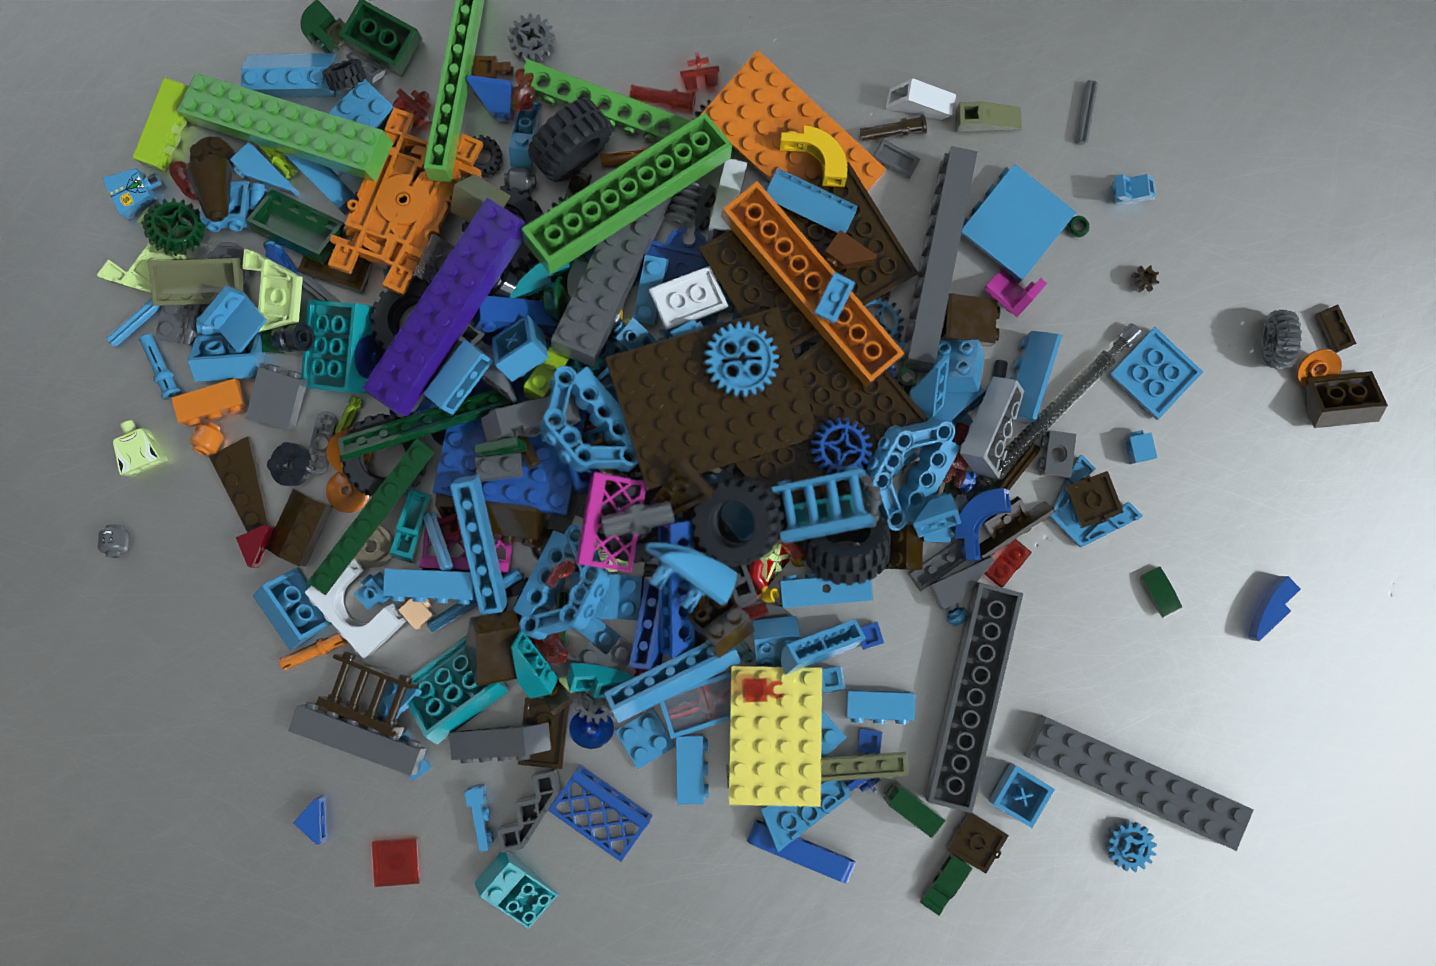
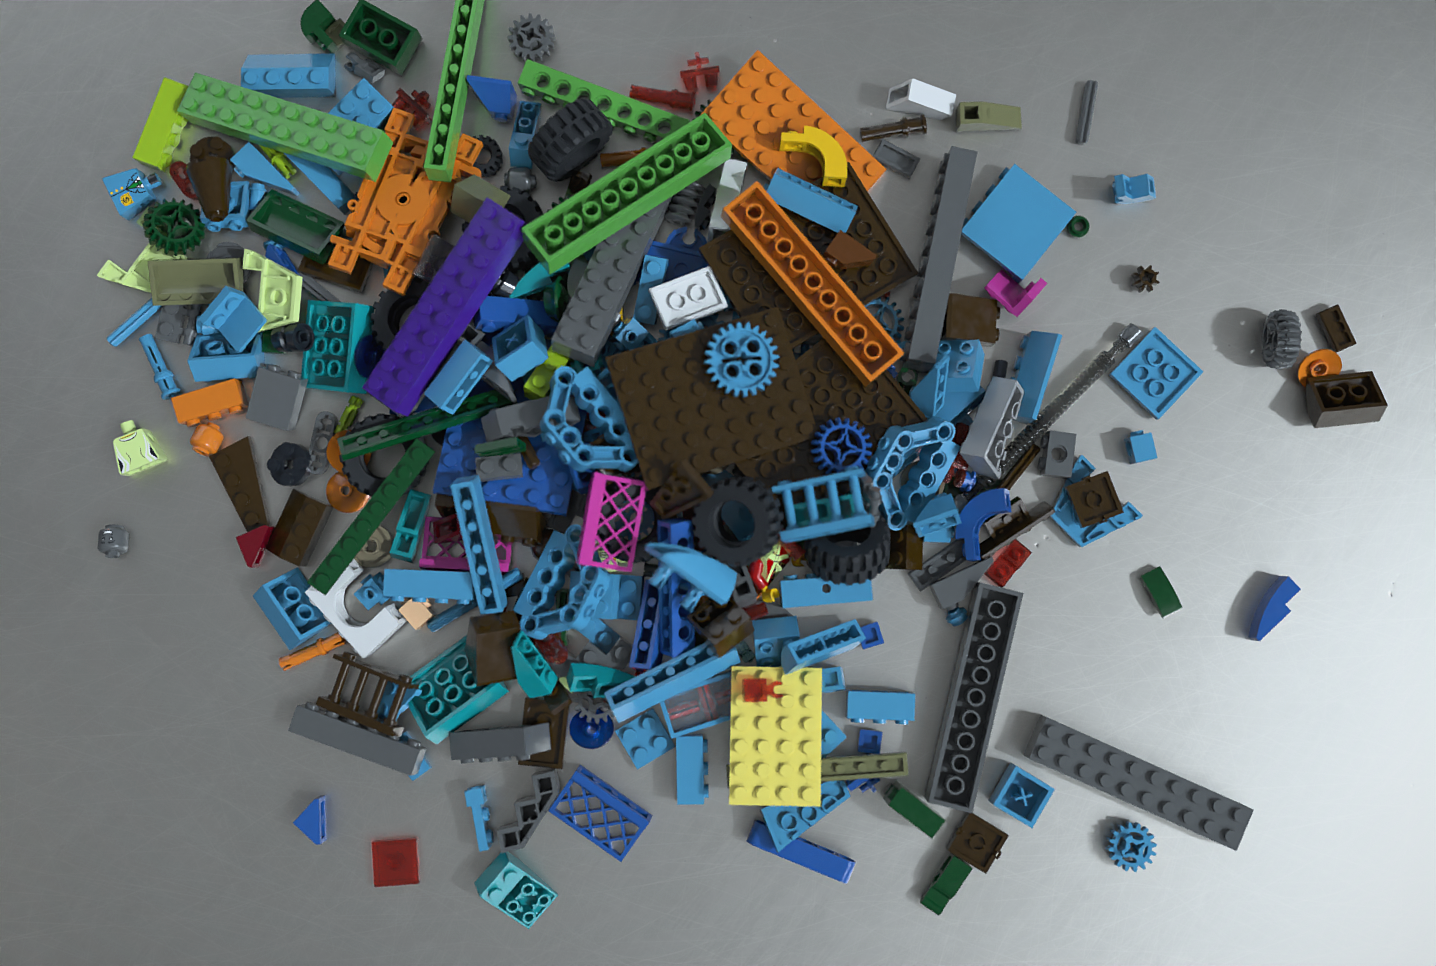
(344, 74): black tyre -> none
(438, 542): dark azure axle -> none
(489, 67): reddish brown plate -> none
(523, 93): clear red plate -> none
(559, 571): clear red arm -> none
(638, 519): dark grey piece -> none
(834, 298): dark azure plate -> none

